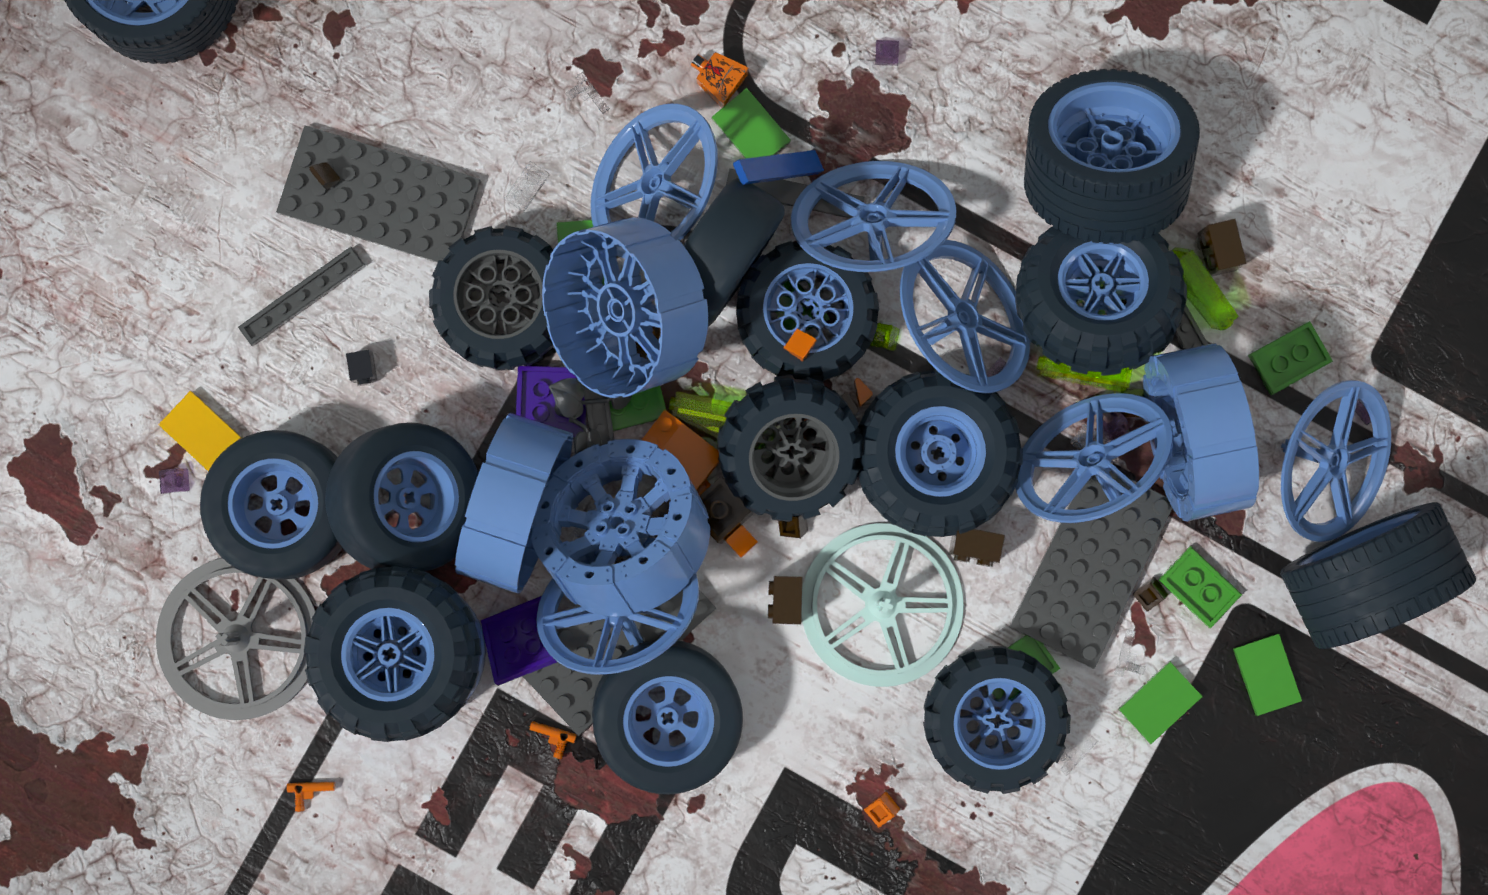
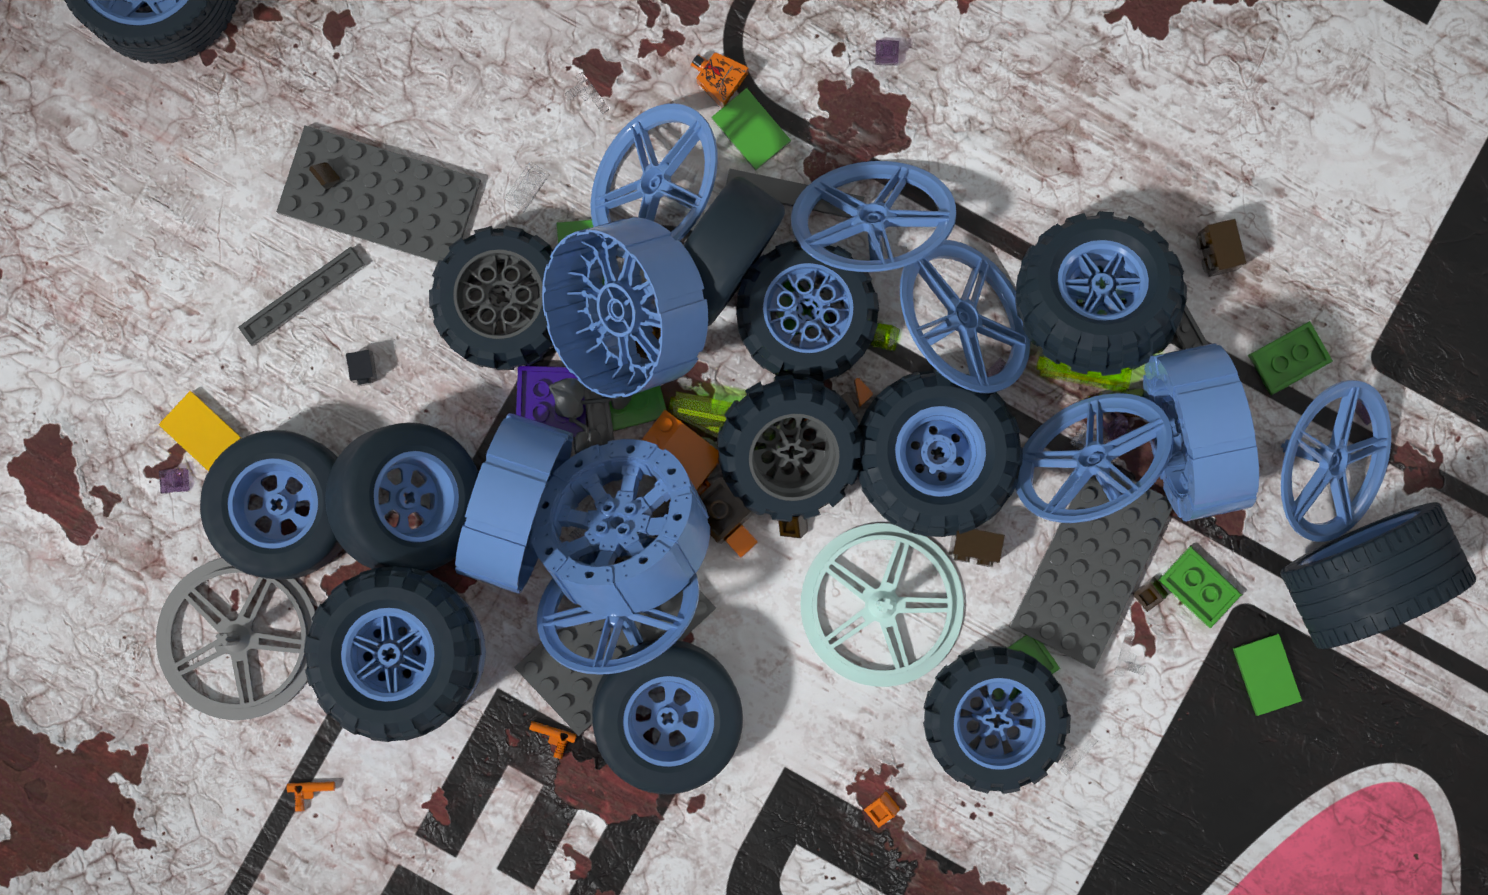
(515, 642): dark purple plate -> none
(778, 167): blue tile -> none
(786, 600): dark brown brick -> none
(800, 344): orange slope -> none
(1110, 155): black wheel -> none
(1159, 702): bright green tile -> none
(1204, 291): clear neon green slope -> none

